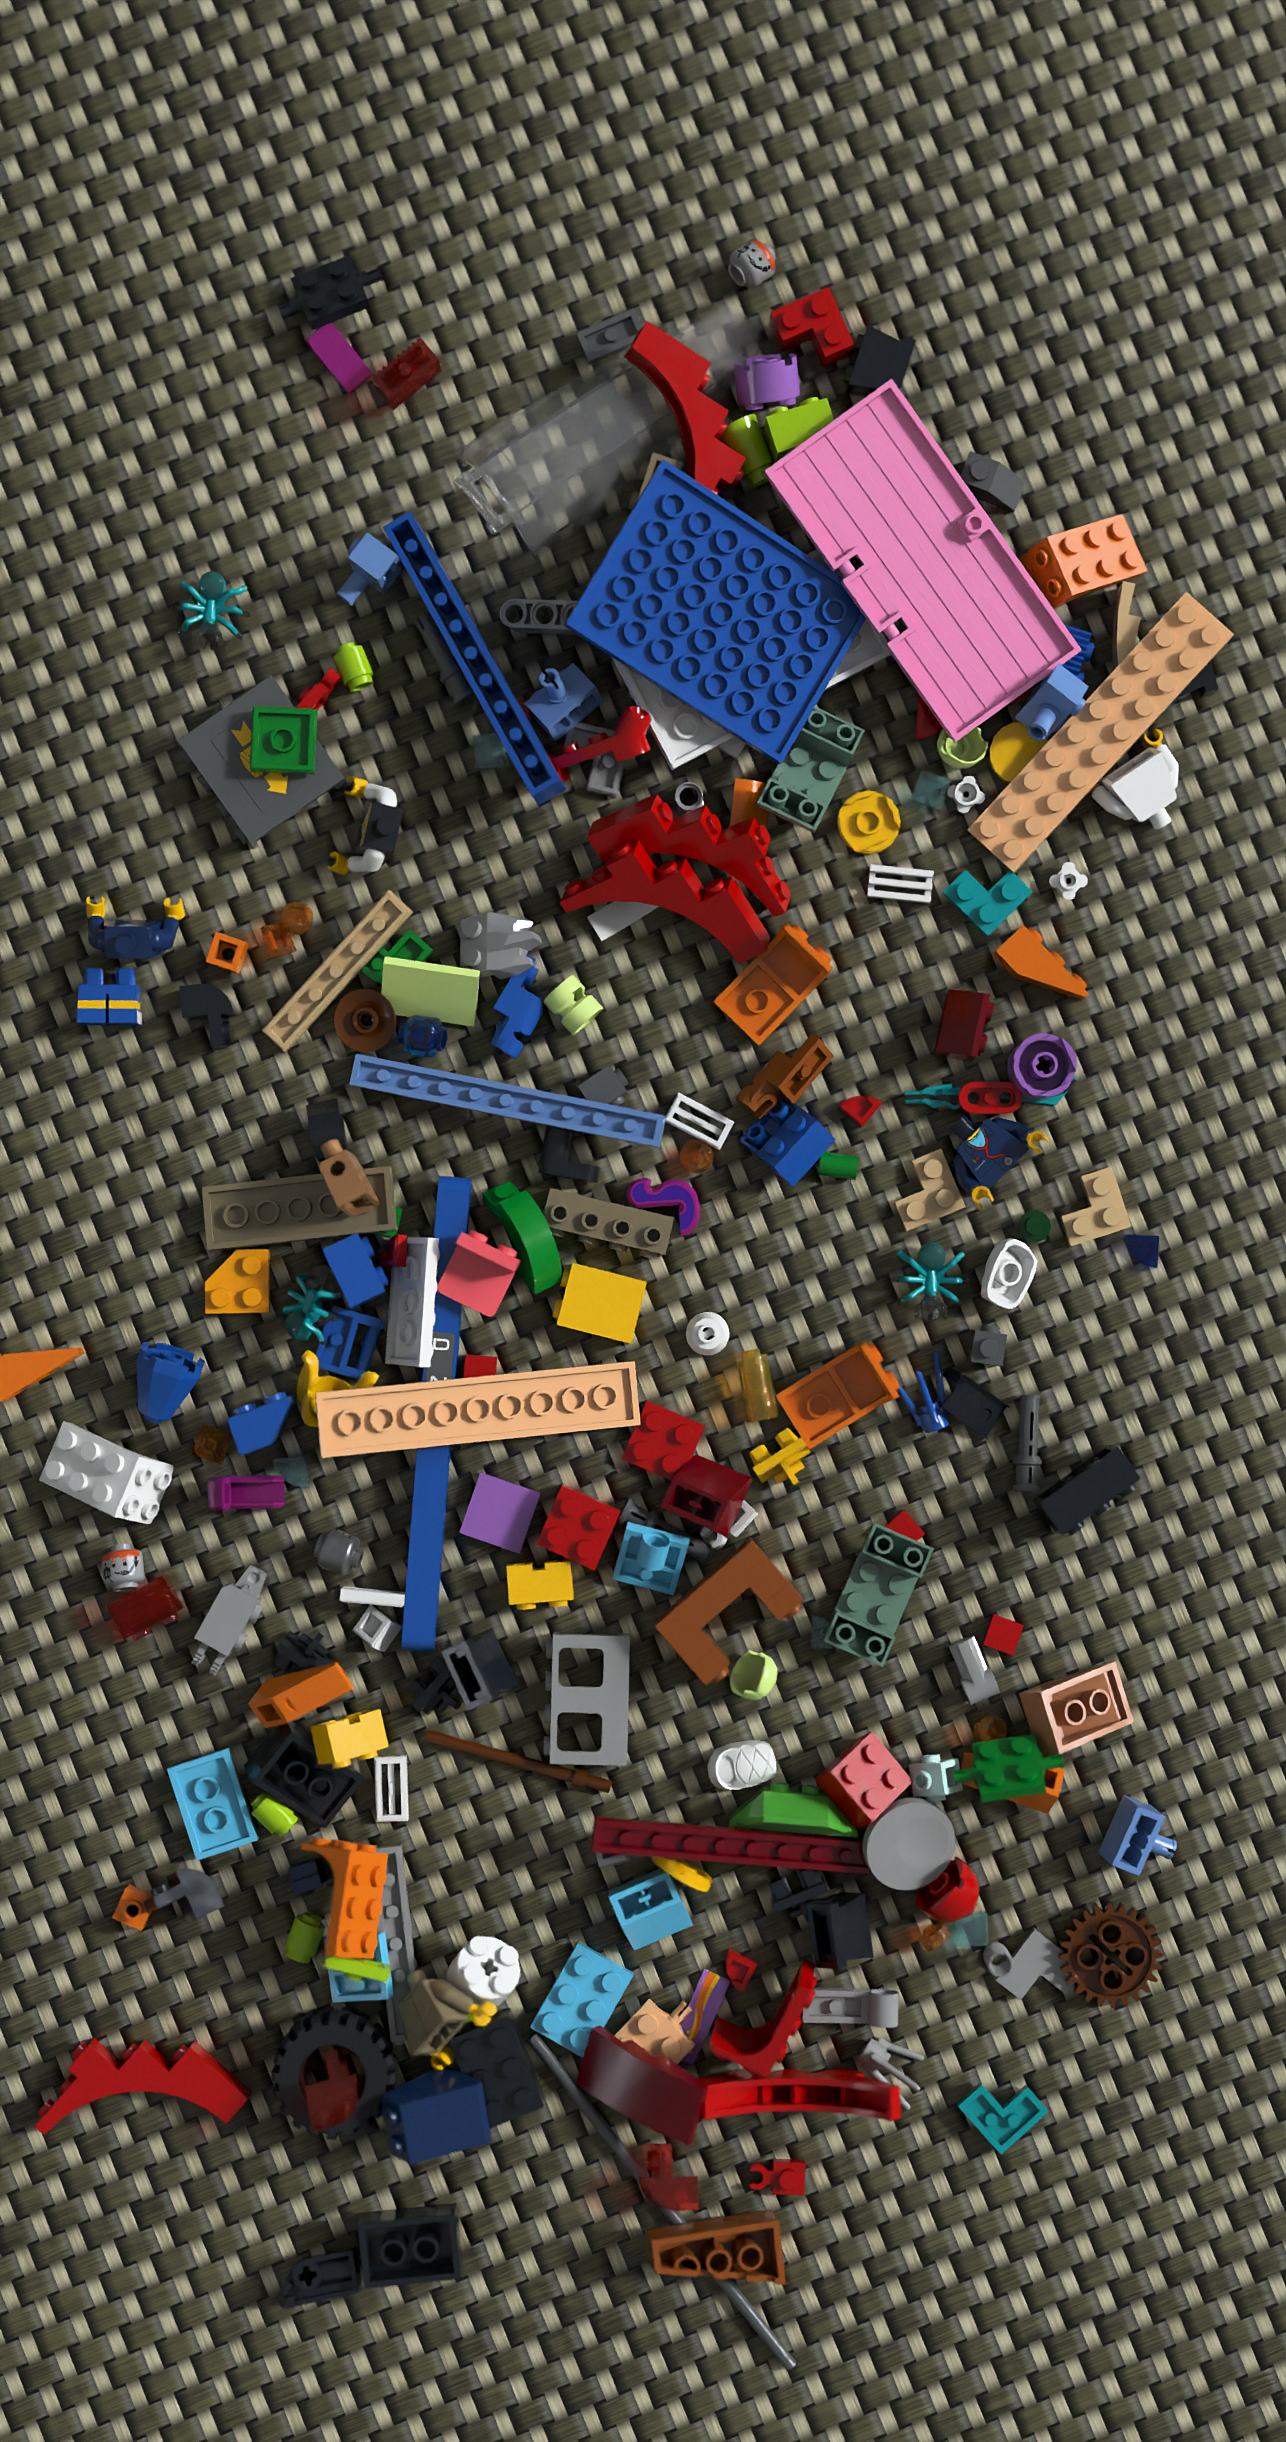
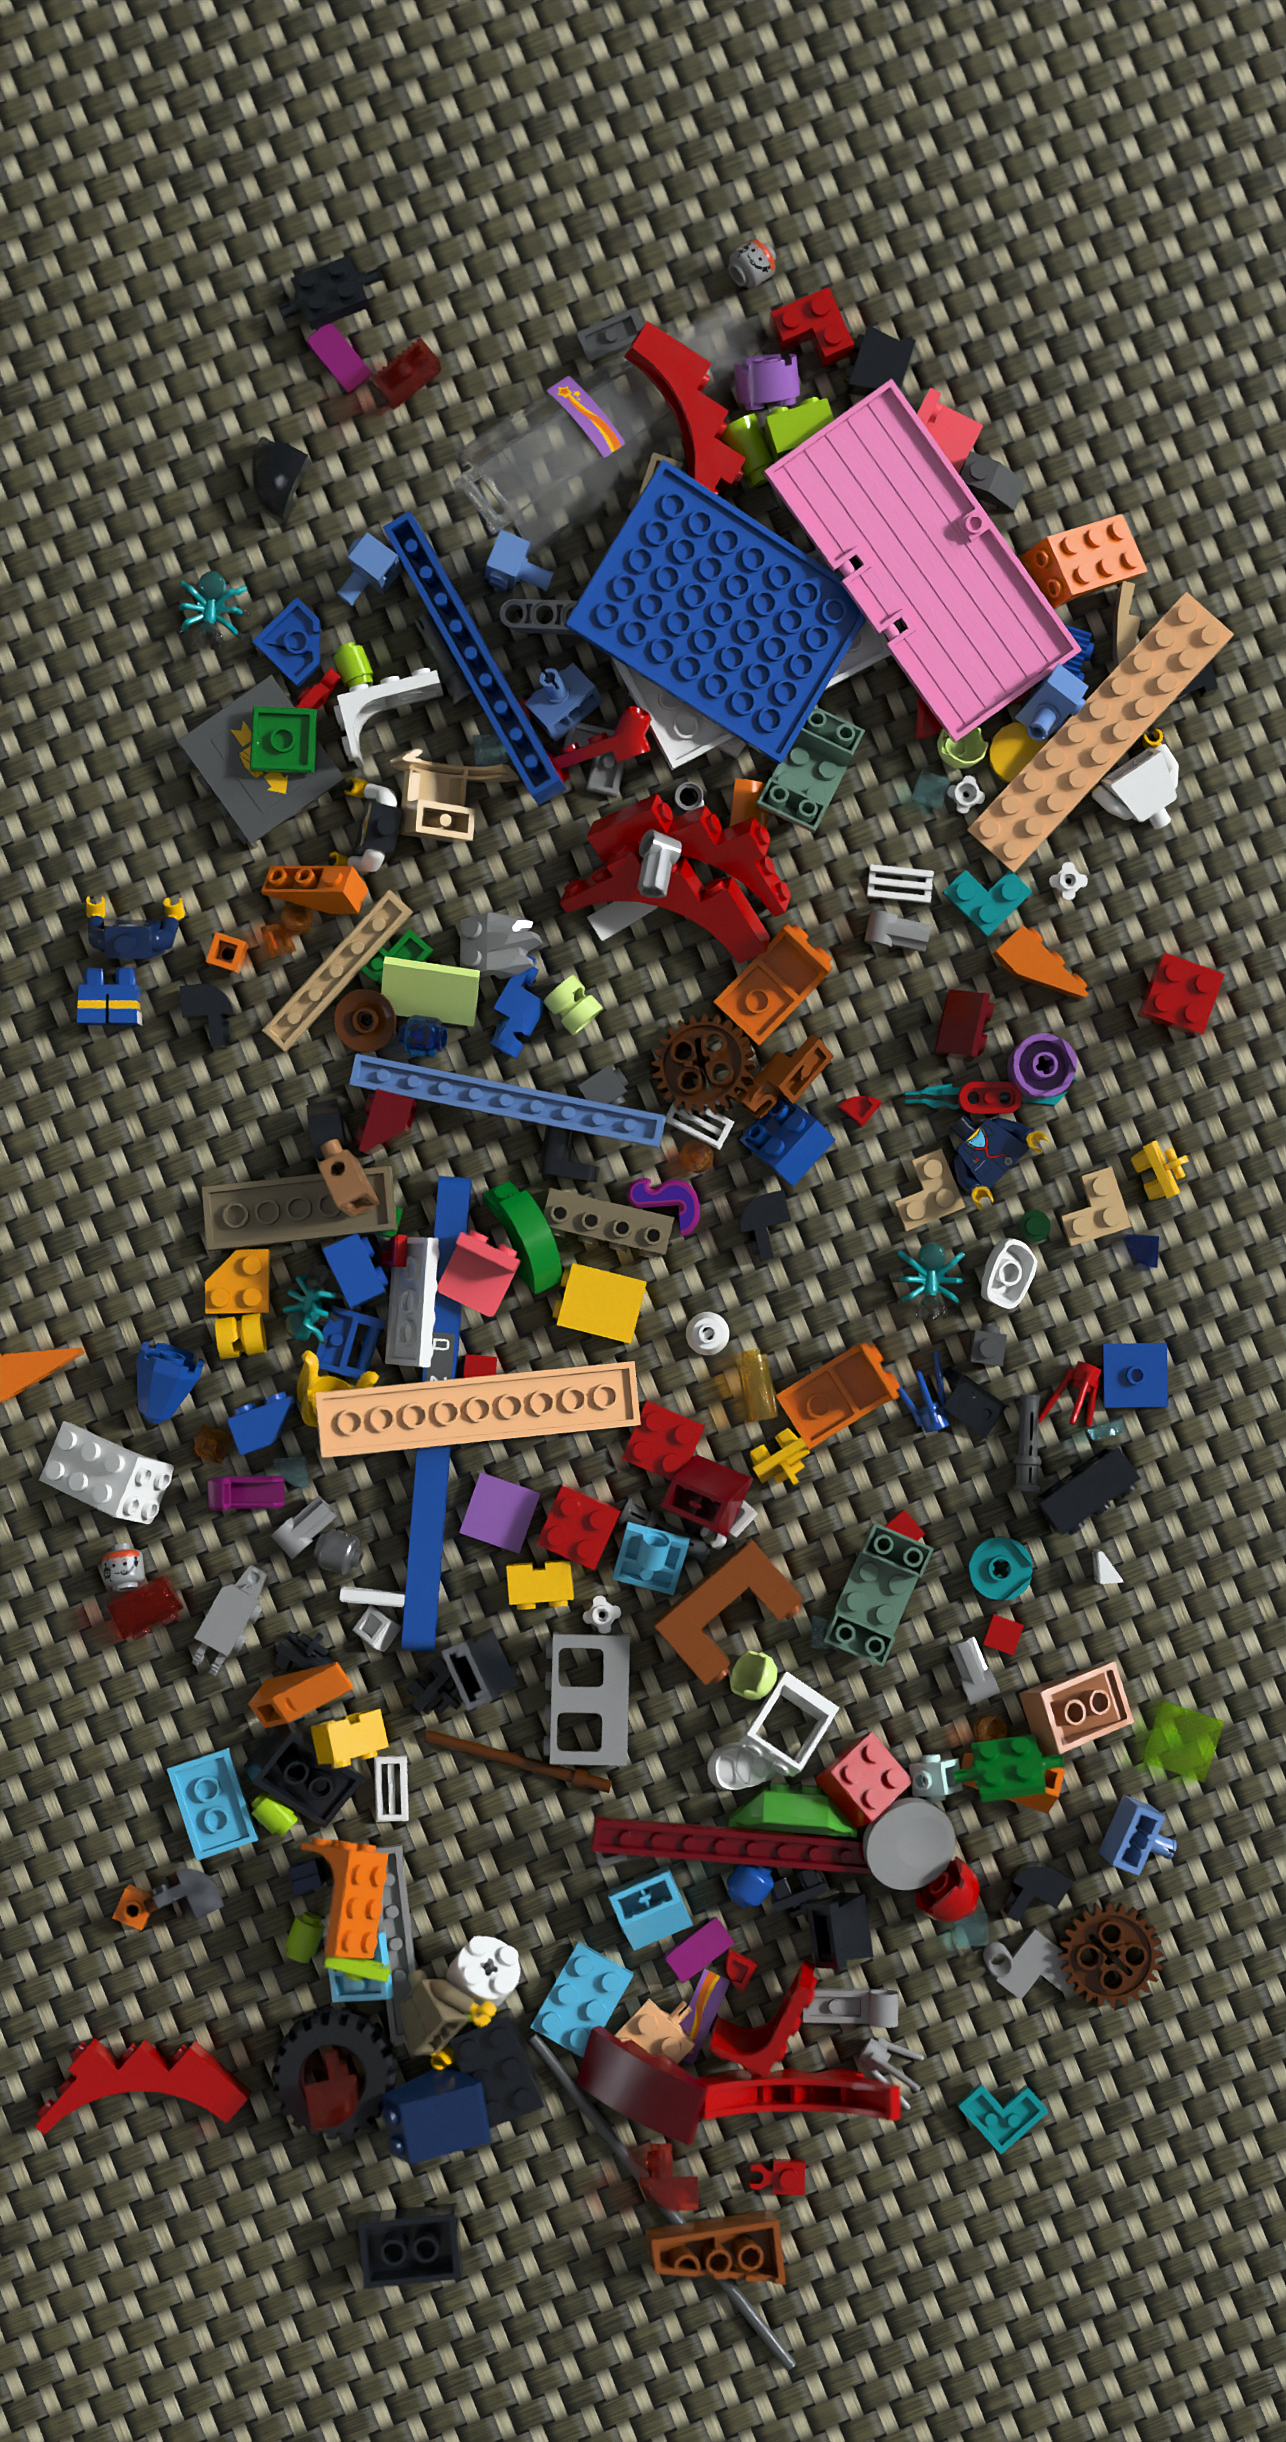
(240, 1336): none -> yellow wheel
(276, 476): none -> black brick
(292, 642): none -> blue plate
(299, 1531): none -> light grey piece
(317, 887): none -> orange slope
(336, 2277): black piece -> none
(366, 701): none -> white bracket
(387, 1122): none -> dark red slope
(436, 796): none -> tan piece
(510, 564): none -> medium blue brick
(587, 415): none -> medium lavender sticker
(600, 1605): none -> white plate
(659, 856): none -> light grey piece
(685, 1872): yellow tile -> none
(698, 1949): none -> magenta slope
(730, 1057): none -> reddish brown gear
(749, 1884): none -> blue head
(762, 1213): none -> black brick
(807, 1700): none -> white window
(838, 1165): green piece -> none
(868, 822): yellow tile -> none
(888, 930): none -> light grey piece
(934, 1936): clear orange tile -> none
(950, 429): none -> coral bracket
(1000, 1549): none -> teal plate
(1037, 1880): none -> black brick
(1086, 1380): none -> red plant
(1103, 1570): none -> white slope
(1109, 1428): none -> clear light blue tile
(1135, 1375): none -> blue plate
(1165, 1183): none -> yellow hips
(1180, 995): none -> red brick
(1183, 1741): none -> clear neon green plate

